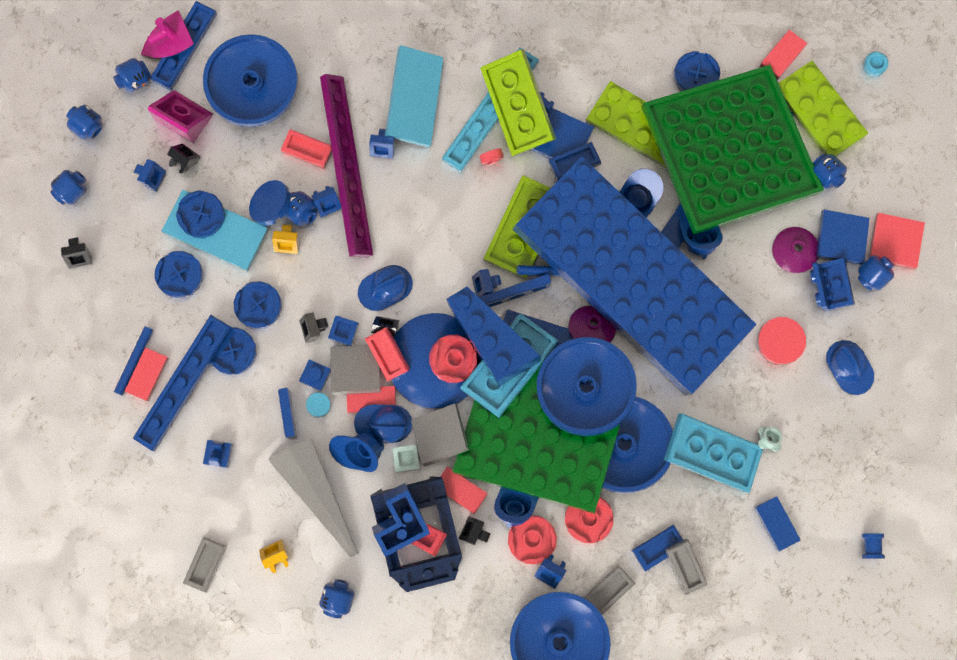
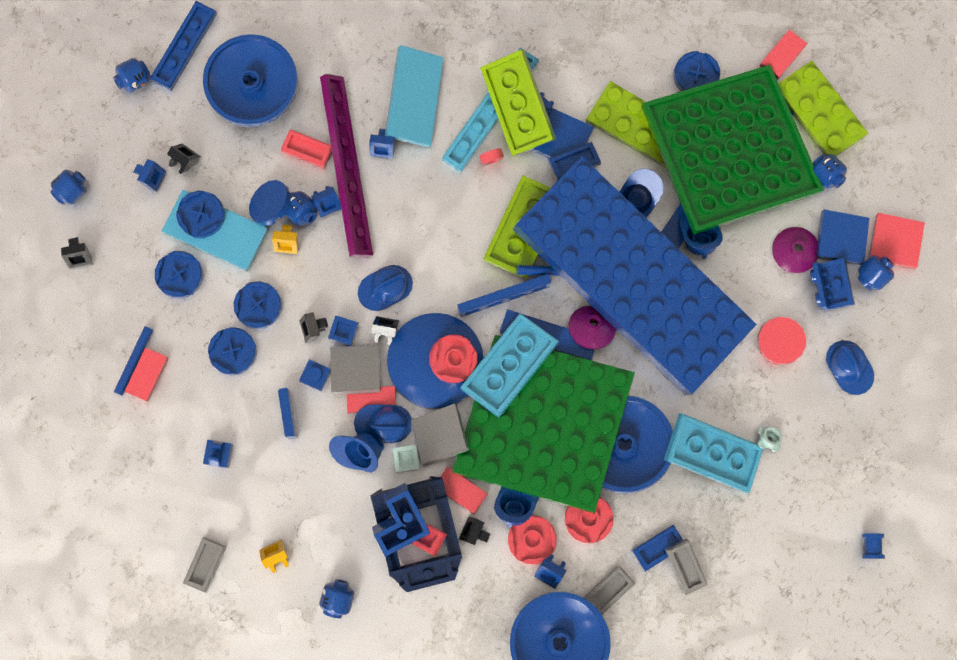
(84, 122): blue head -> none
(168, 37): dark pink shield -> none
(180, 115): dark pink slope -> none
(182, 383): blue tile -> none
(307, 477): light grey wedge -> none
(318, 404): medium azure tile -> none
(387, 354): coral tile -> none
(484, 283): blue tile -> none
(493, 339): blue wedge -> none
(586, 386): blue dish -> none
(777, 524): blue tile -> none
(875, 64): medium azure tile -> none

